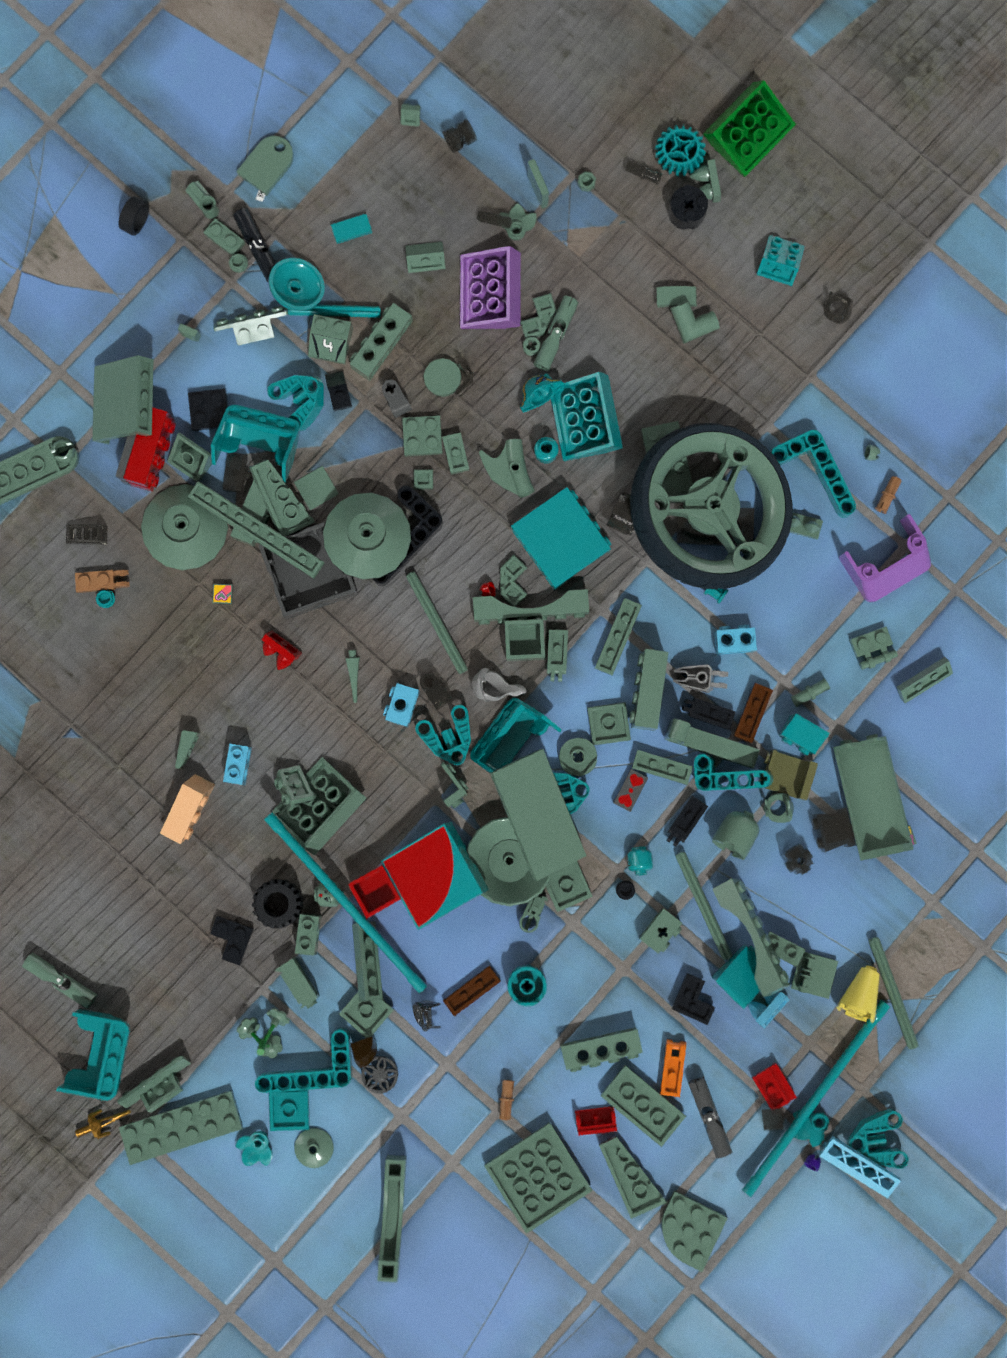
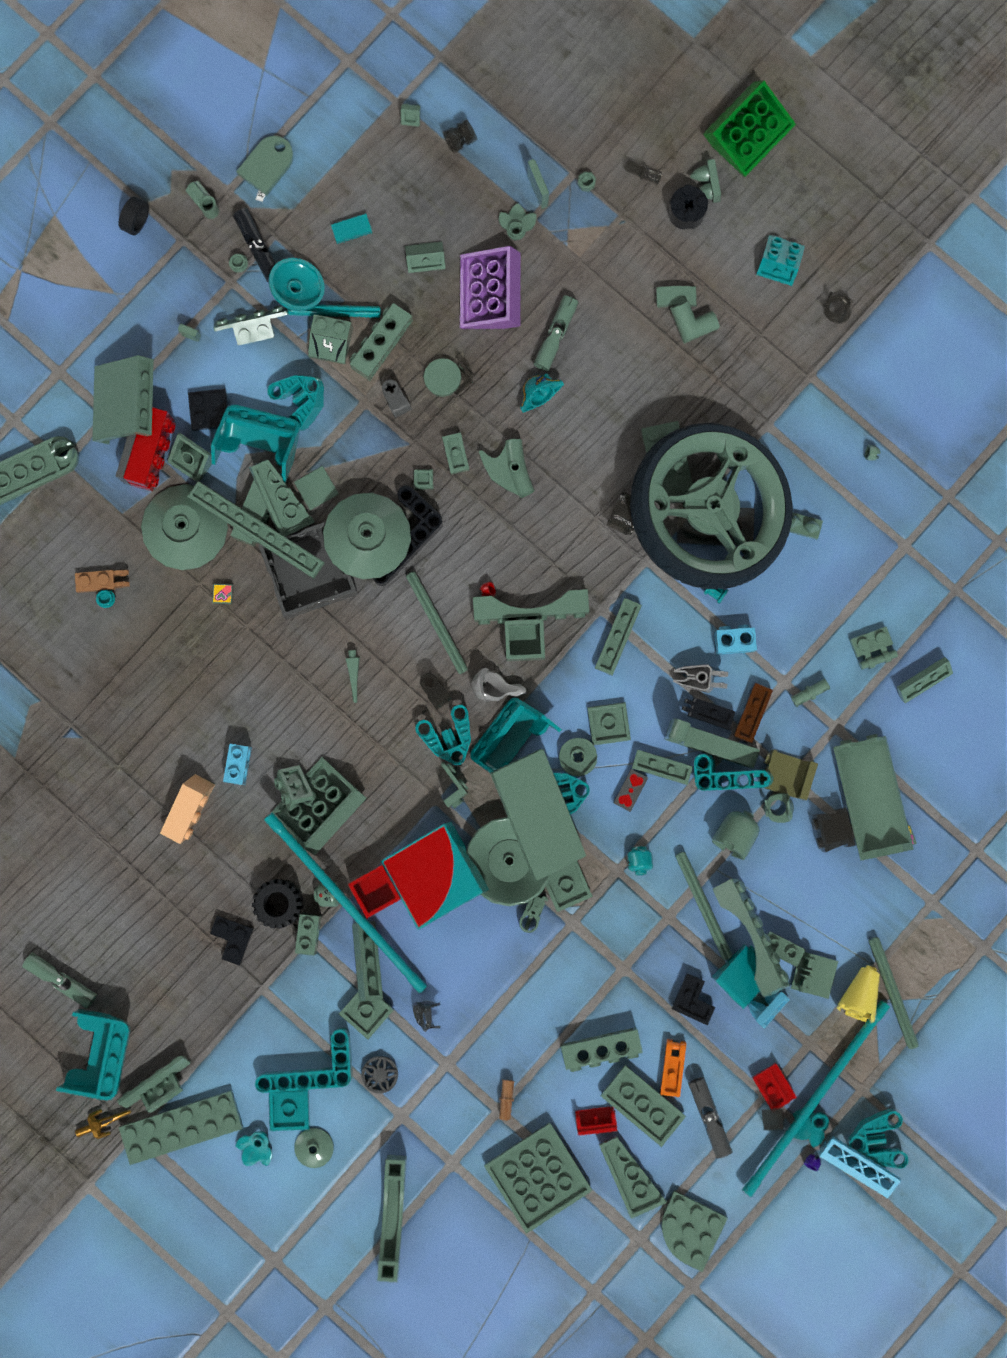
(98, 537): clear smoke slope -> none
(187, 742): sand green slope -> none
(224, 237): sand green plate -> none
(236, 472): clear smoke plate -> none
(270, 1045): sand green plant -> none
(275, 643): red tile -> none
(298, 983): sand green window -> none
(338, 391): black slope -> none
(364, 1051): dark brown brick -> none
(405, 693): medium azure brick -> none
(422, 436): sand green plate -> none
(471, 990): reddish brown tile -> none
(494, 219): clear smoke axle -> none
(508, 574): sand green tile -> none
(535, 992): teal brick -> none
(537, 346): sand green bush -> none
(538, 325): sand green tile -> none
(549, 444): teal head -> none
(557, 653): sand green hinge -> none
(561, 537): teal panel -> none
(586, 417): teal slope -> none
(625, 890): black plate -> none
(649, 689): sand green brick -> none
(661, 920): sand green brick -> none
(675, 137): teal gear -> none
(686, 820): black hinge -> none
(791, 857): clear smoke brick -> none
(803, 734): teal slope -> none
(820, 467): teal beam -> none
(875, 584): medium lavender windscreen -> none
(888, 495): medium nougat axle -> none

